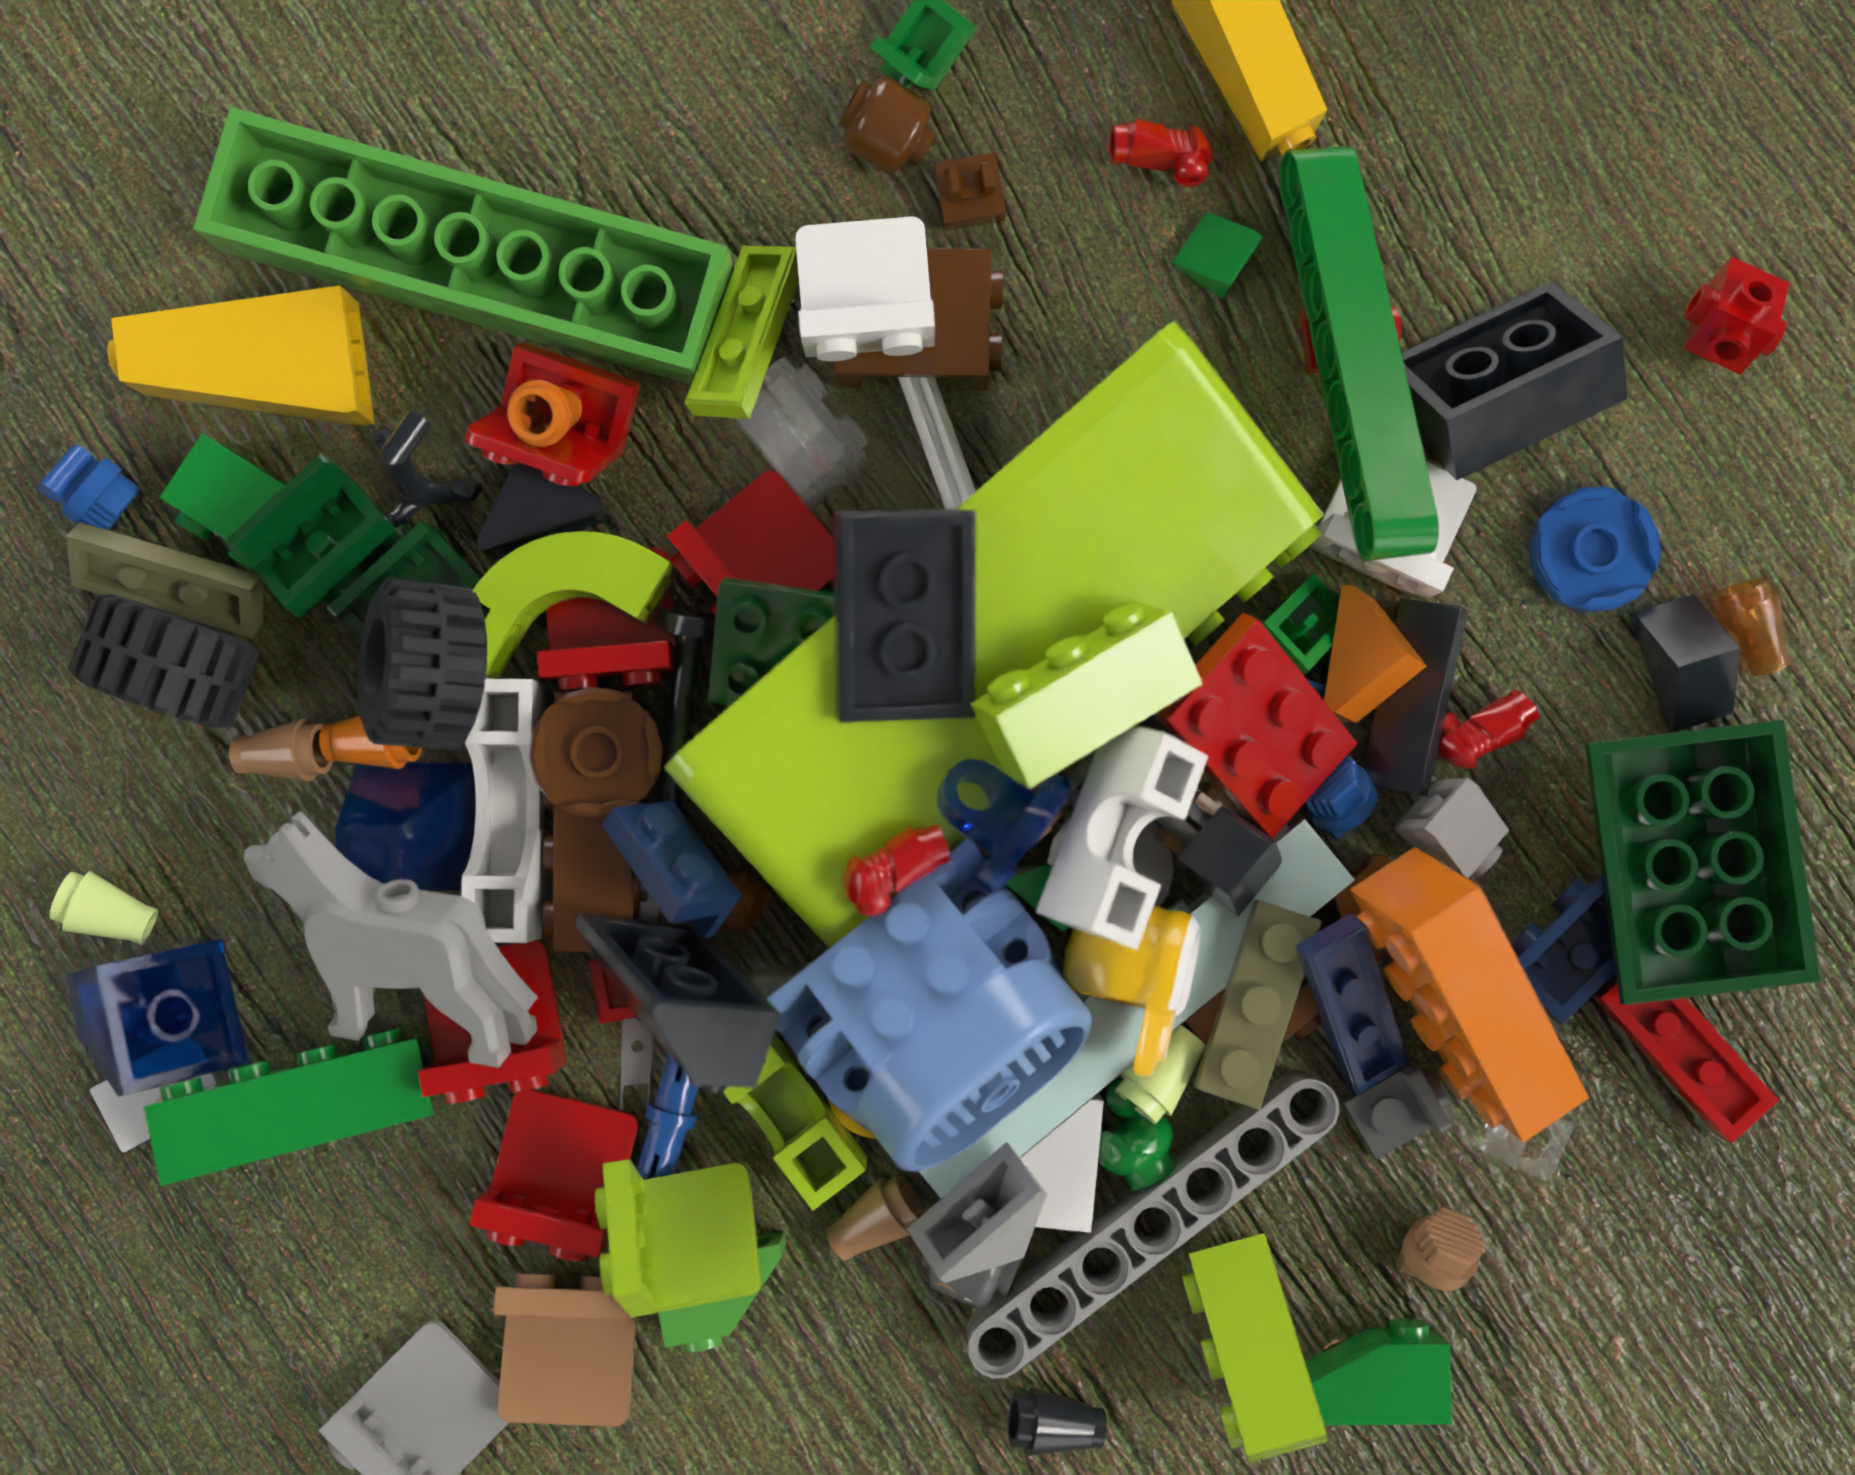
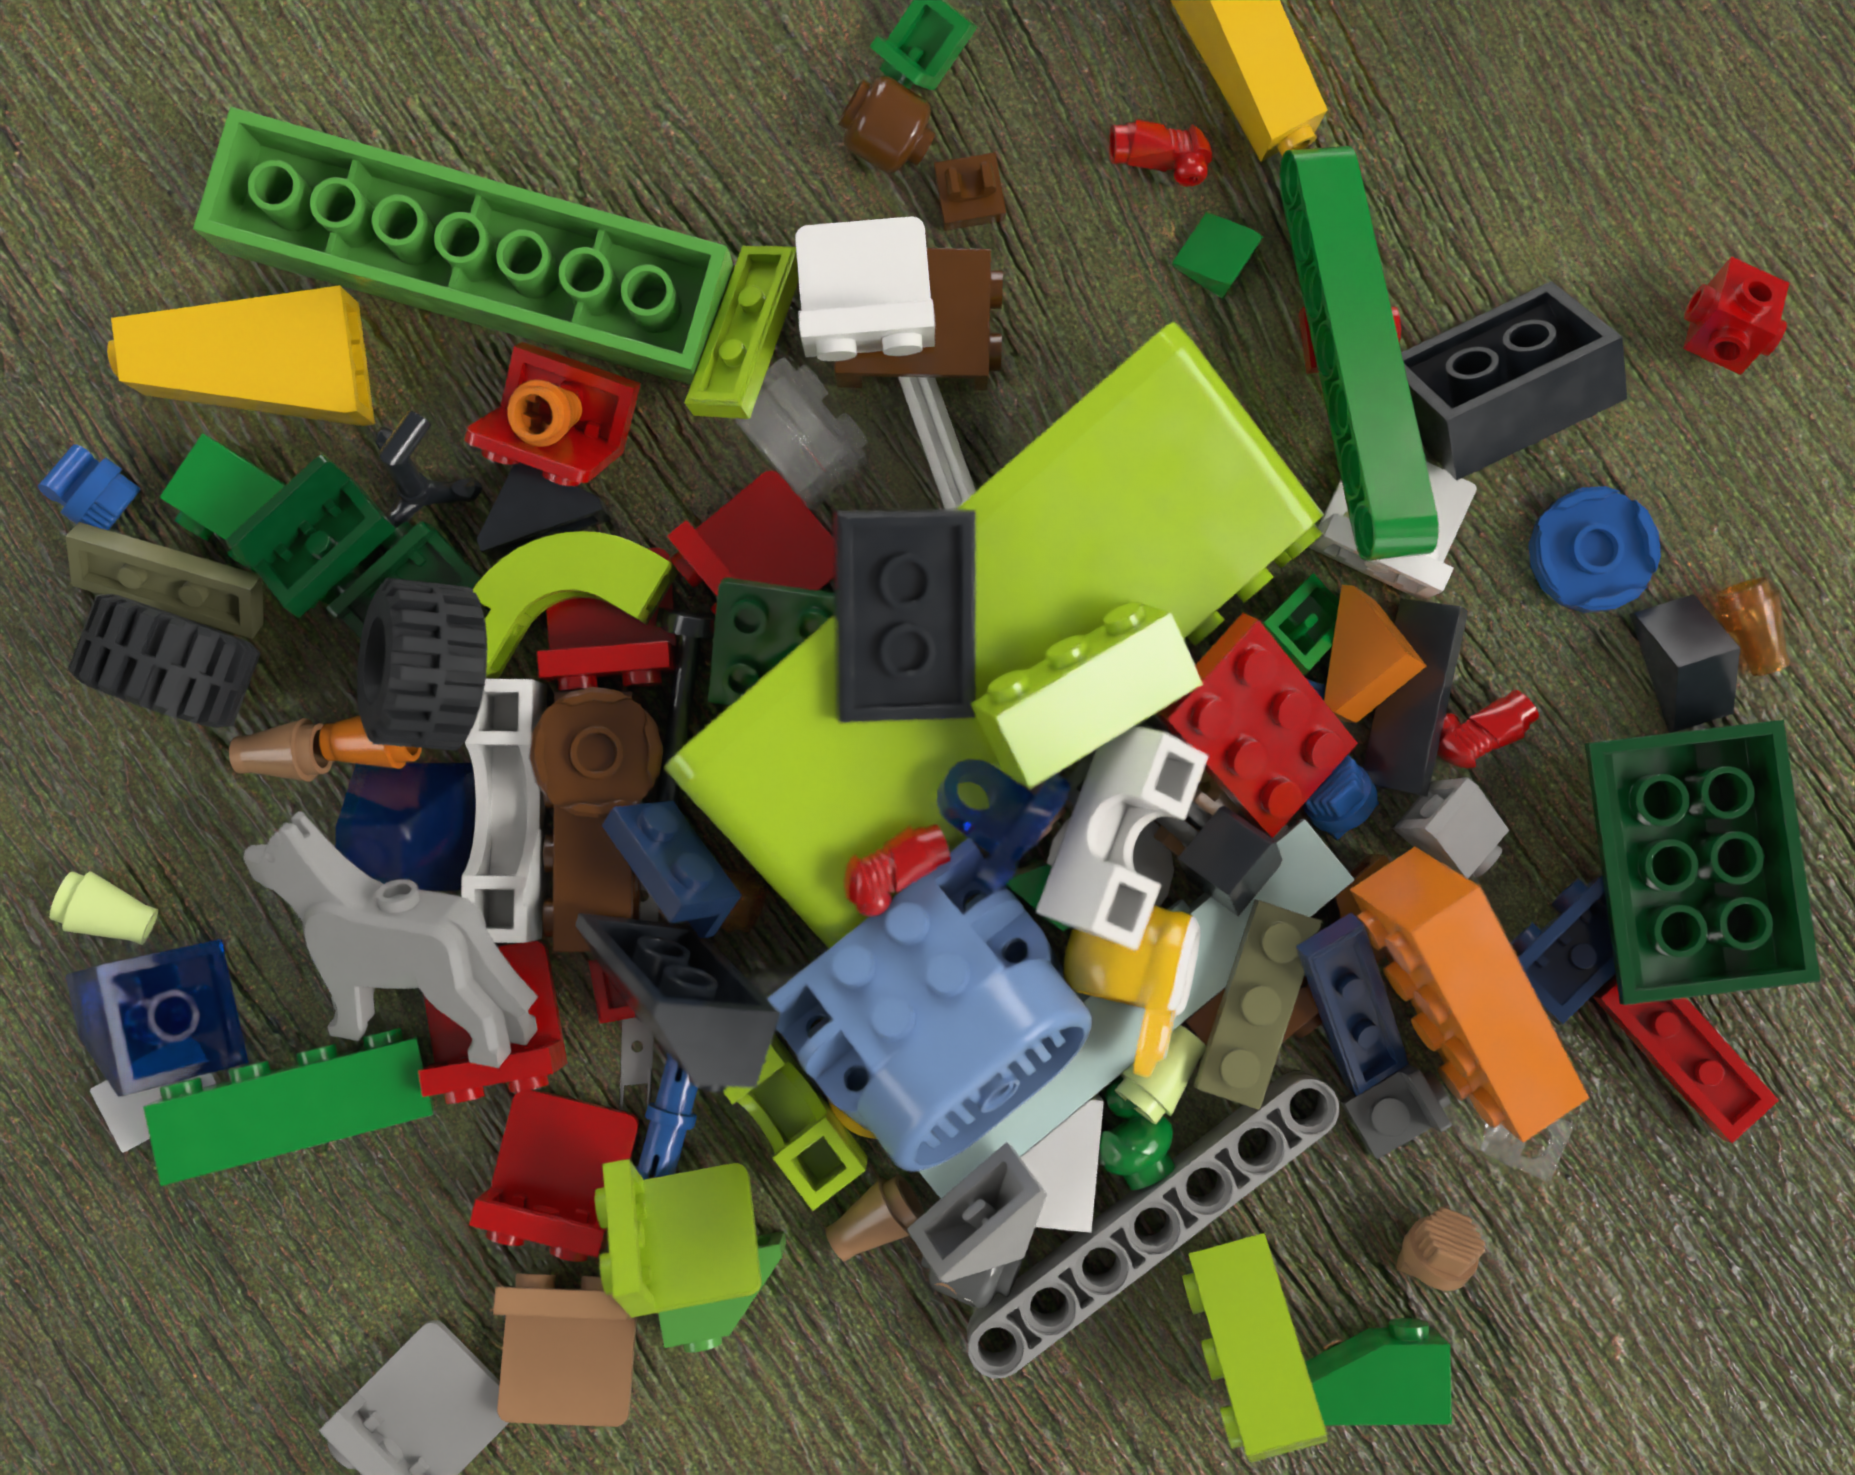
(1053, 1424): black cone -> none

